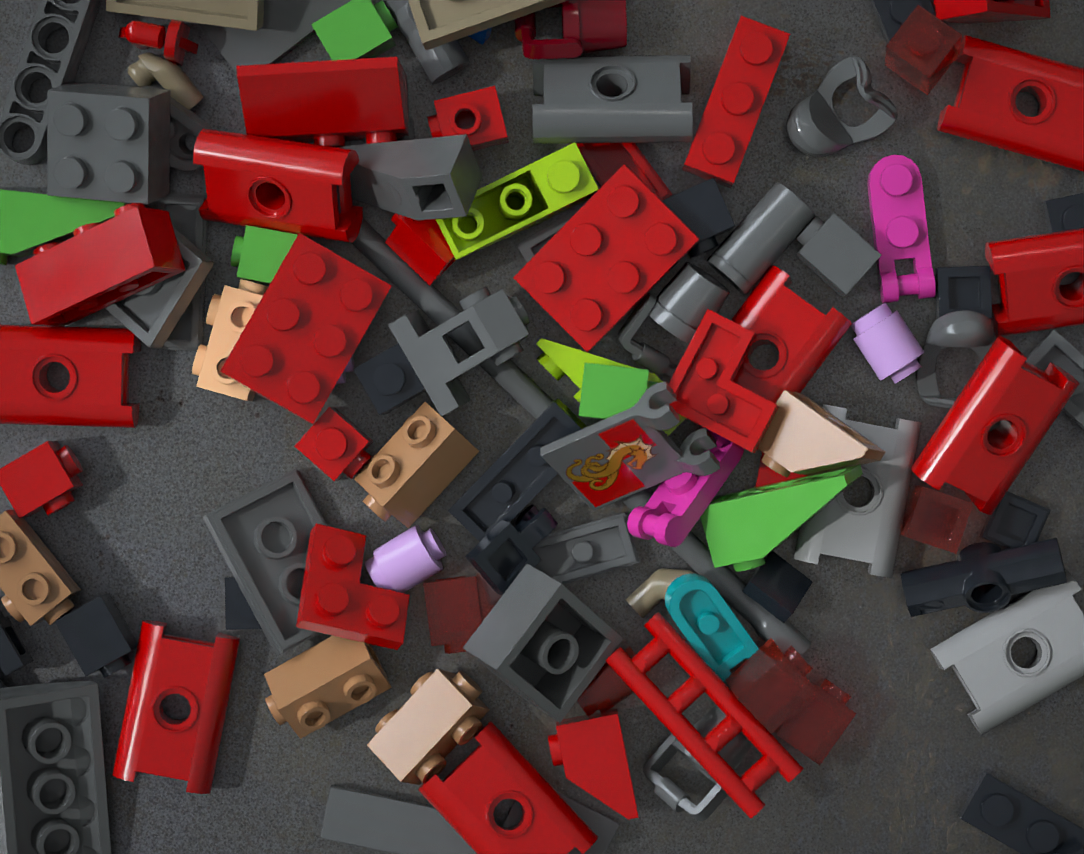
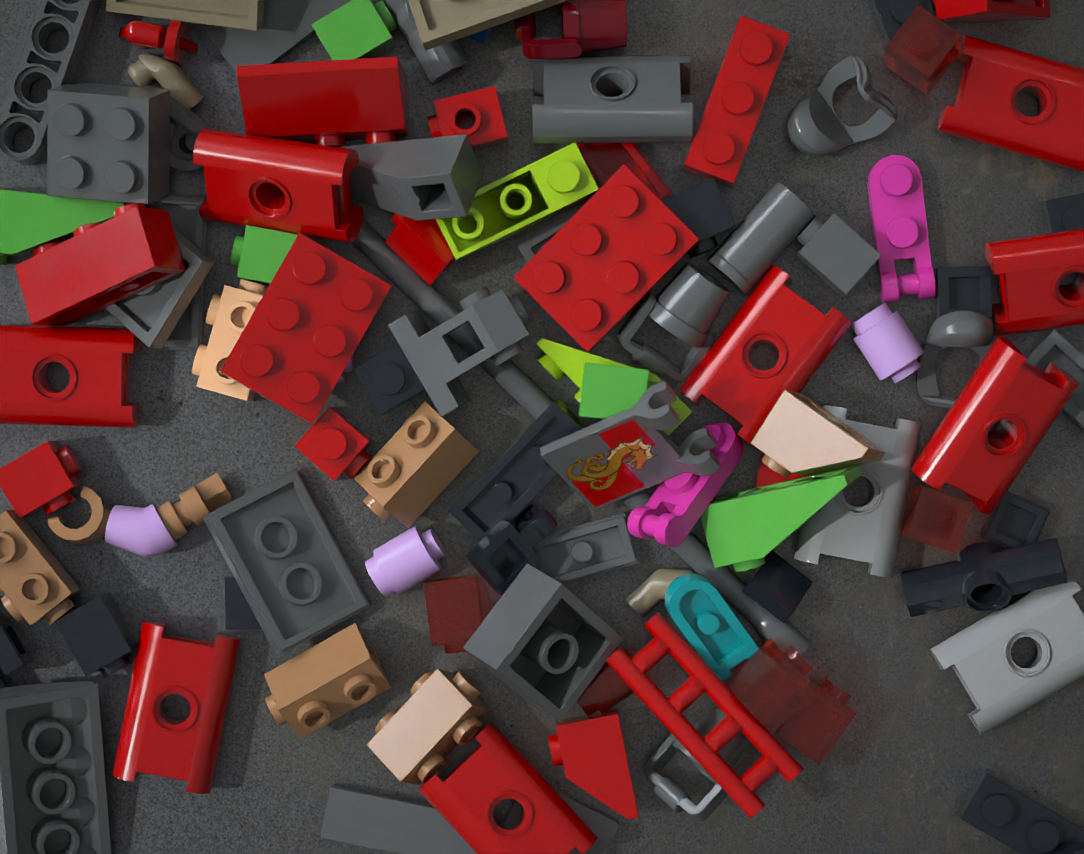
(146, 529): none -> piece
(337, 601): red plate -> none
(707, 387): red plate -> none

